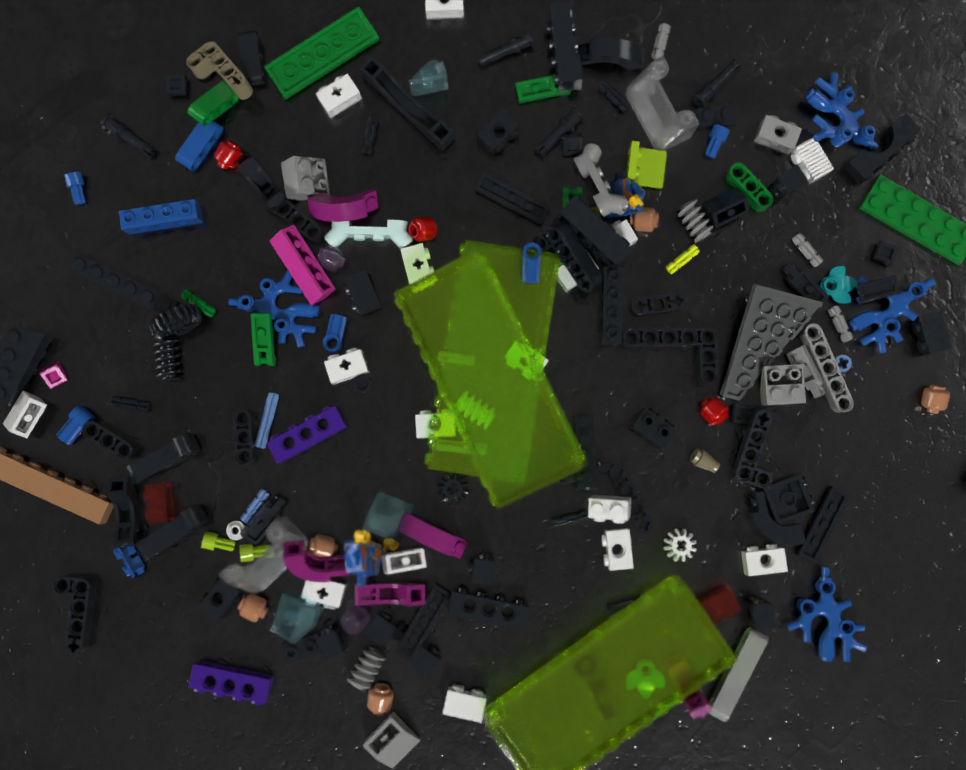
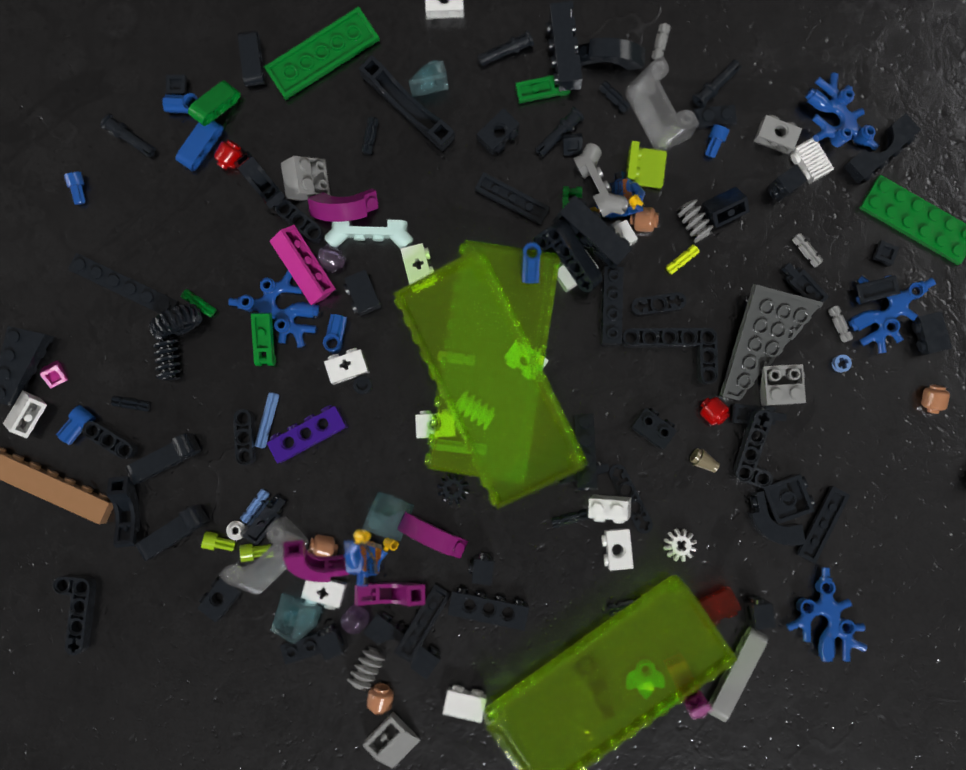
(131, 565): blue hinge -> none
(159, 503): clear red brick -> none
(161, 216): blue brick -> none
(178, 103): none -> blue piece
(200, 683): dark purple brick -> none
(212, 58): dark tan beam -> none
(253, 607): nougat head -> none
(335, 104): white brick -> none
(403, 560): white brick -> none
(423, 228): red head -> none
(747, 177): green beam -> none
(775, 564): white brick -> none
(812, 377): light grey hinge -> none
(834, 372): light grey beam -> none
(840, 285): teal plate -> none

